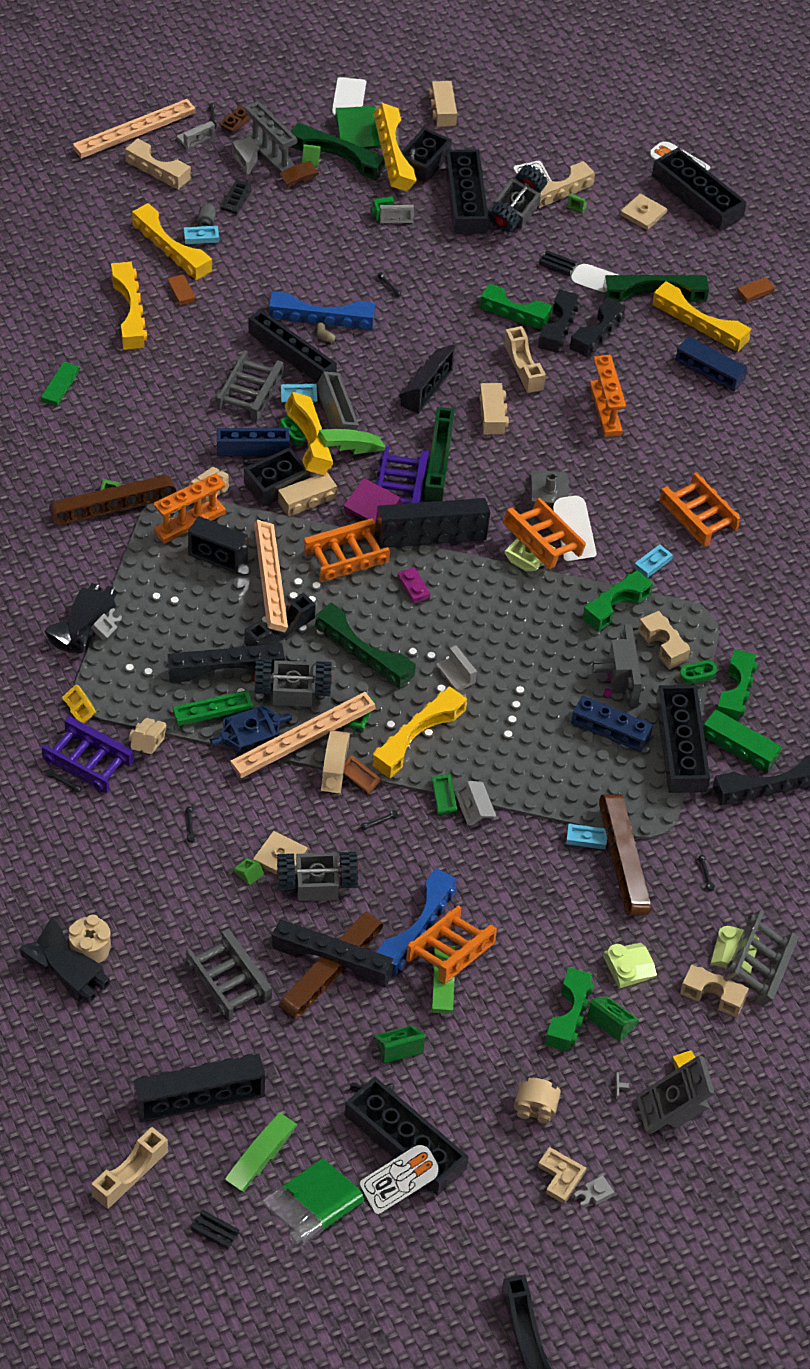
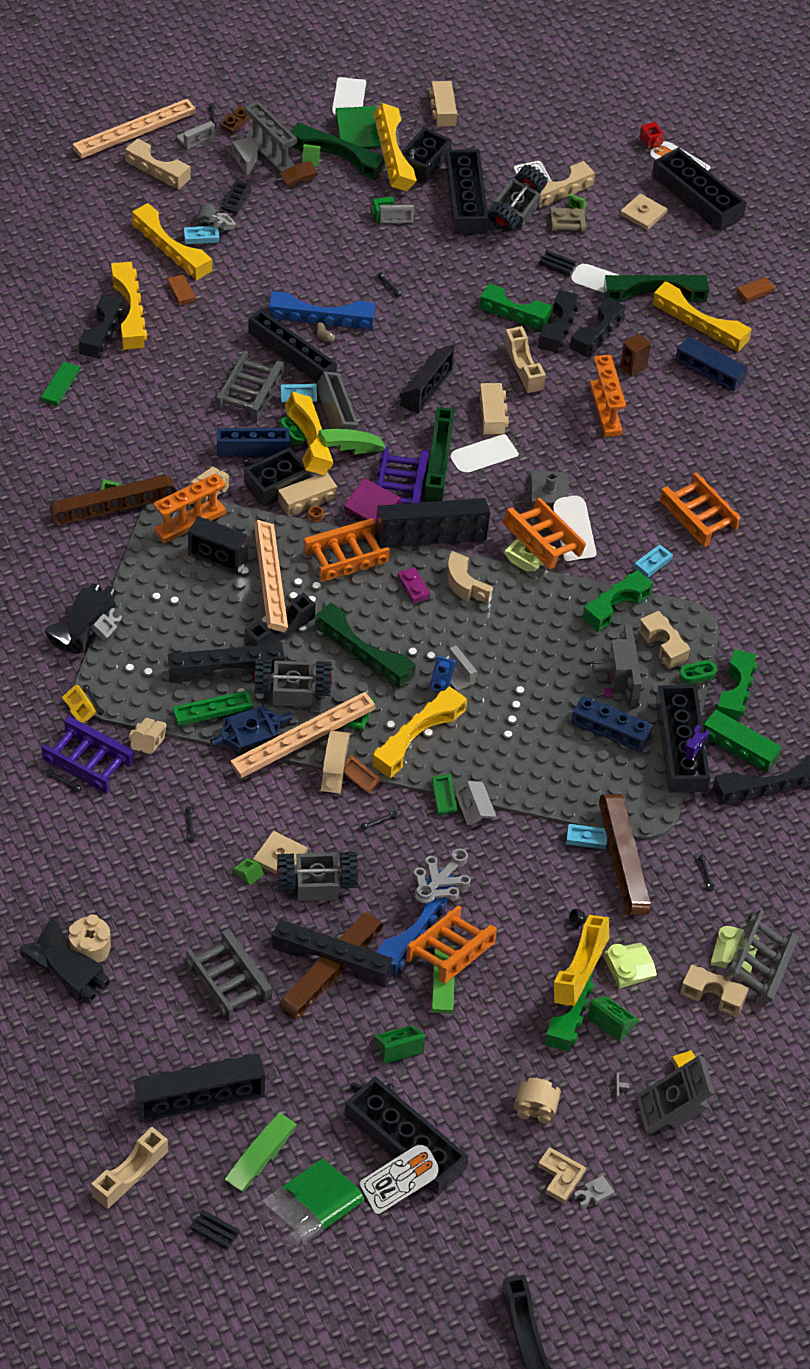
(94, 341): none -> black arch
(100, 711): none -> black hinge
(222, 221): none -> light grey plate
(315, 514): none -> dark orange plate
(427, 893): none -> light grey plant
(442, 674): none -> blue hips
(463, 583): none -> tan arch
(484, 453): none -> white sticker
(568, 219): none -> dark tan plate
(572, 981): none -> yellow arch
(577, 917): none -> black hinge
(635, 355): none -> reddish brown brick
(654, 138): none -> red brick
(693, 745): none -> dark purple plate

